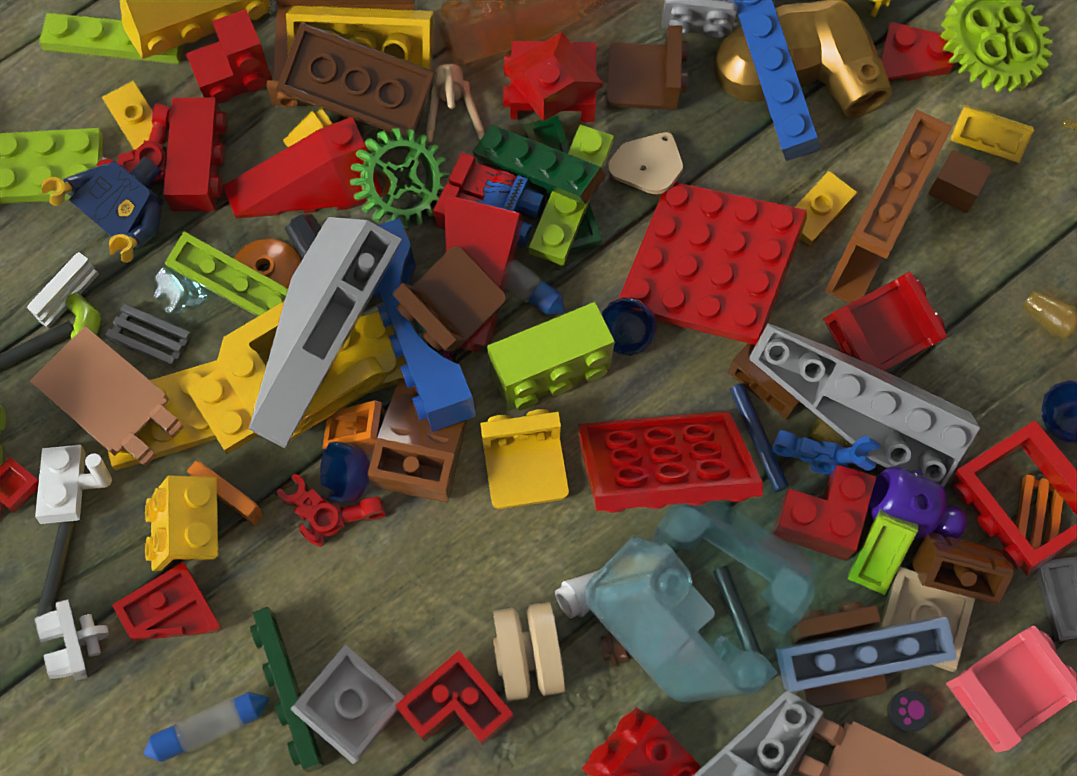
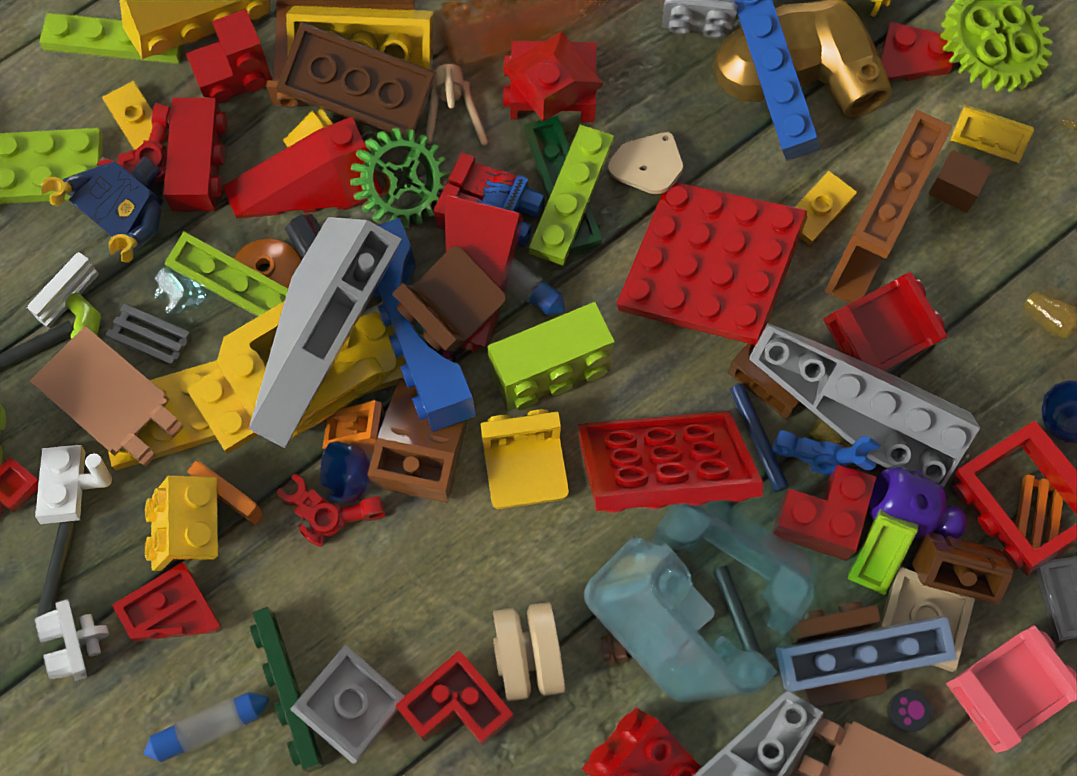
(539, 164): dark green plate -> none
(571, 596): white cone -> none
(630, 328): hair -> none
(648, 73): reddish brown bracket -> none

